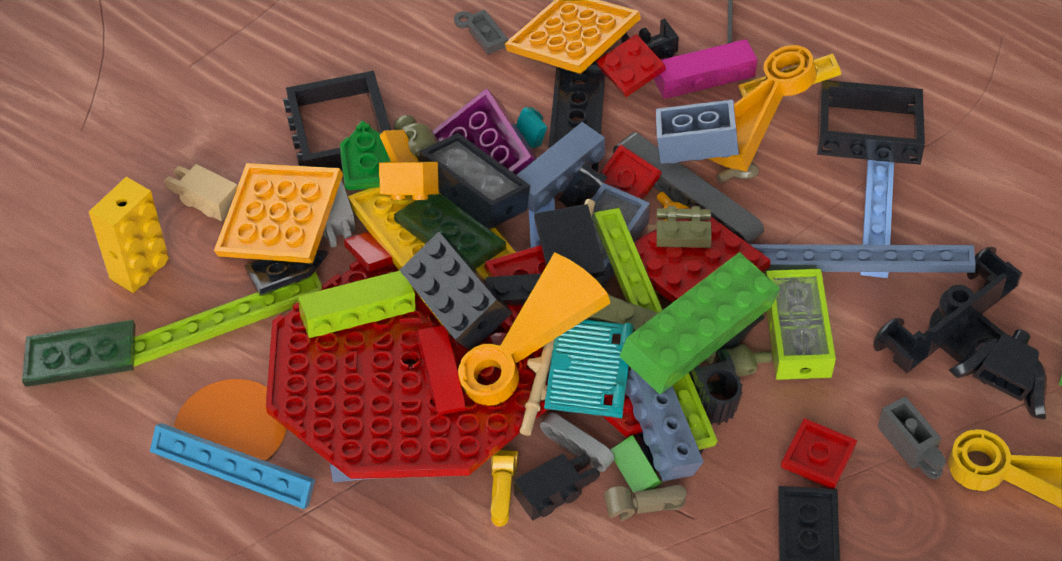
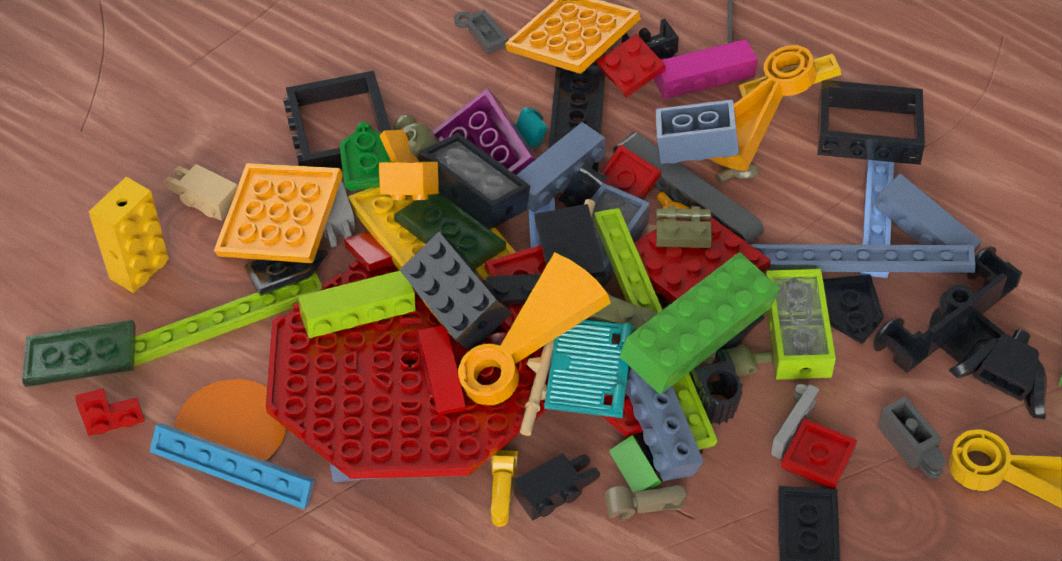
(101, 416): none -> red plate
(577, 441): light grey beam -> none
(805, 404): none -> light grey hinge
(853, 306): none -> black tile
(922, 216): none -> sand blue brick

